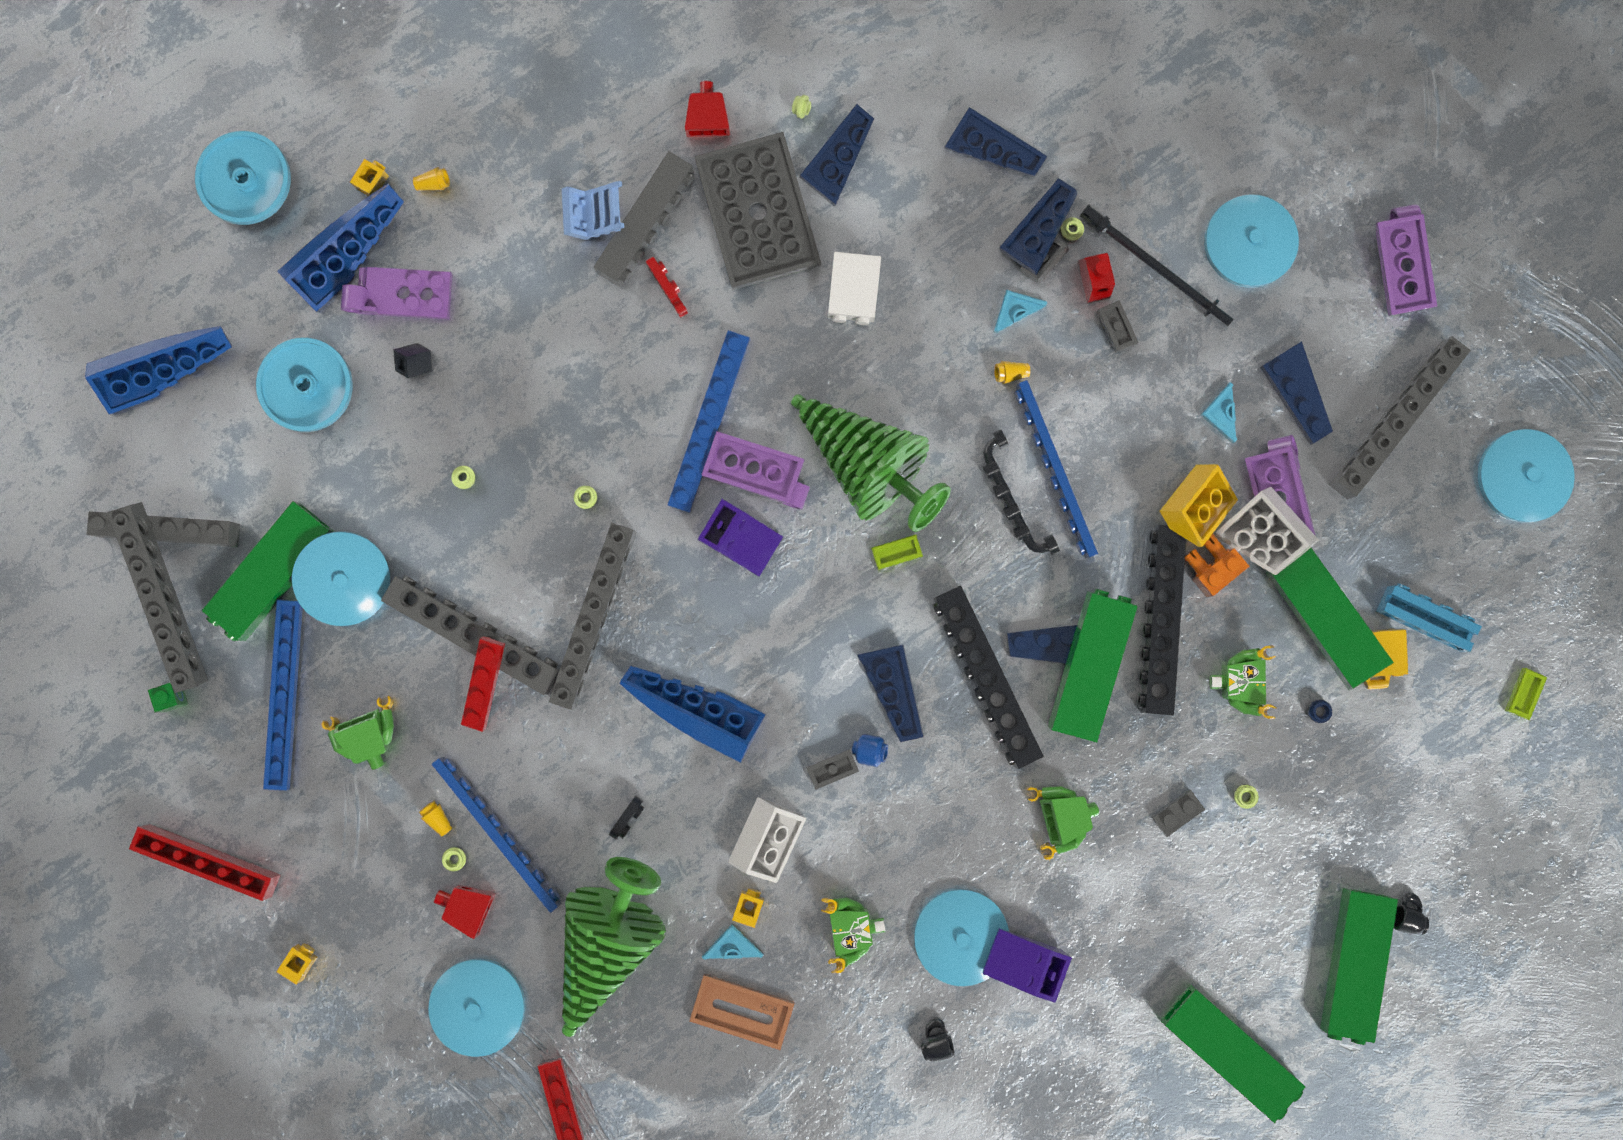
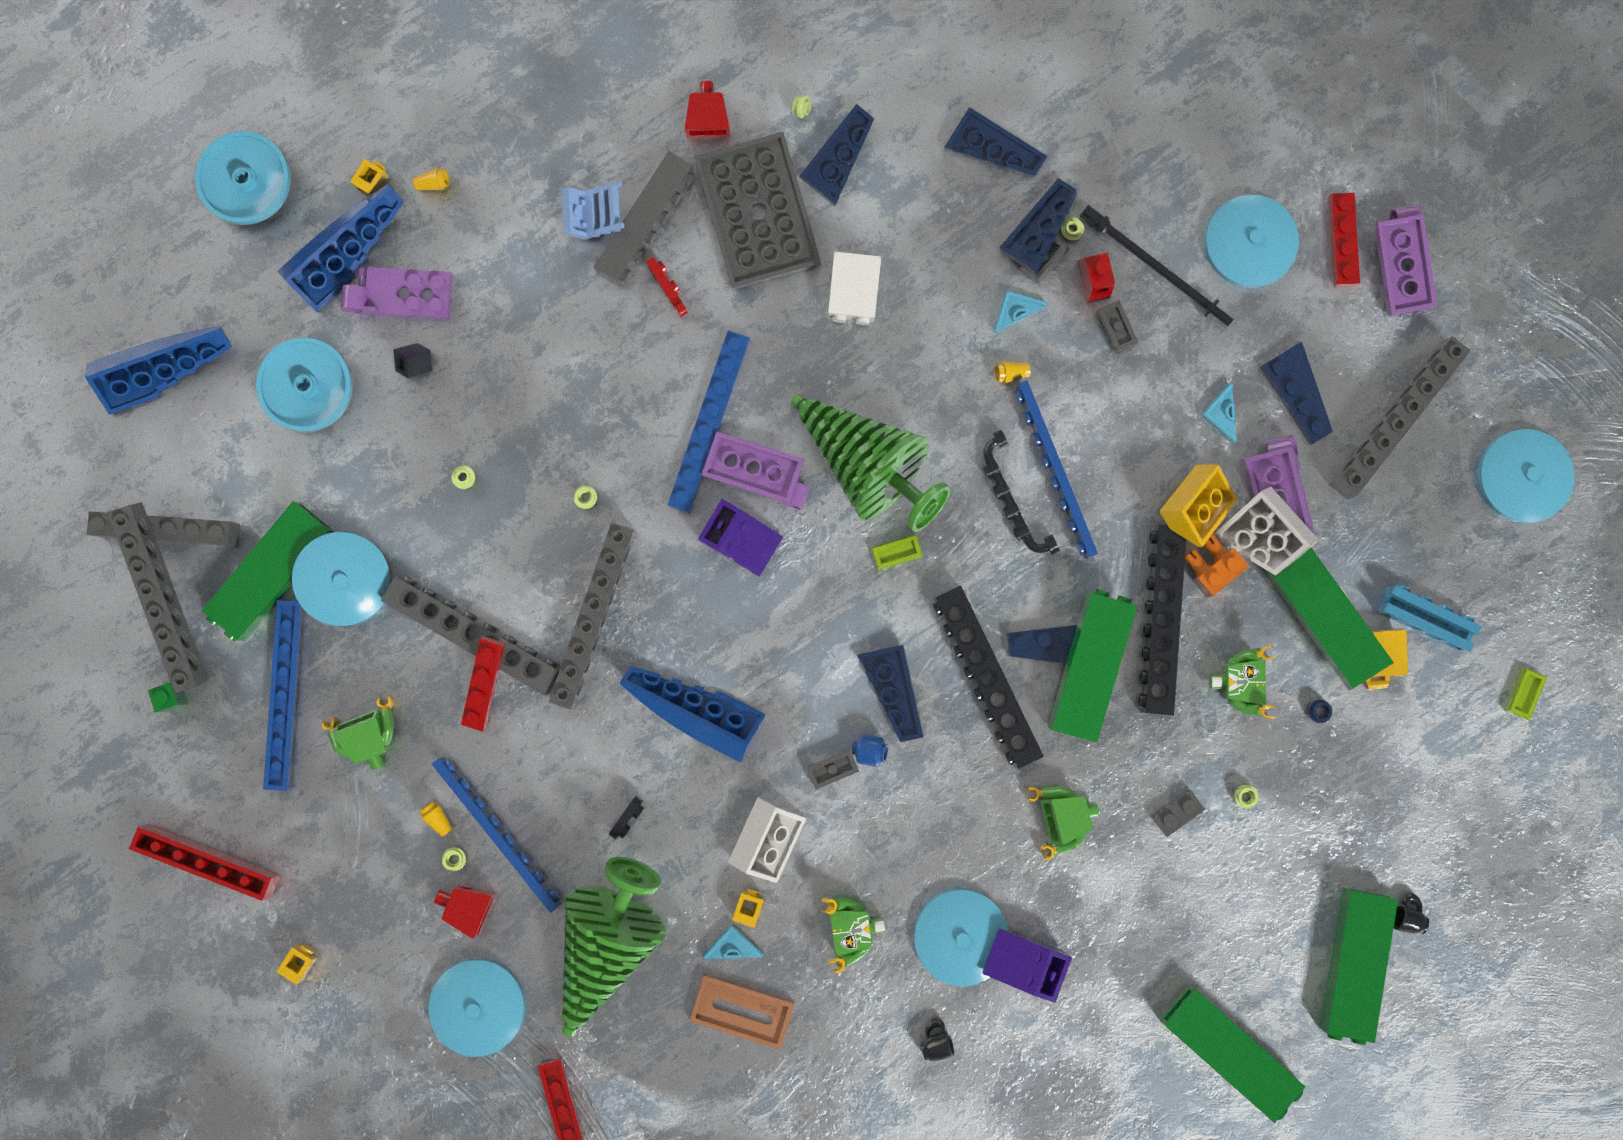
(1344, 239): none -> red plate

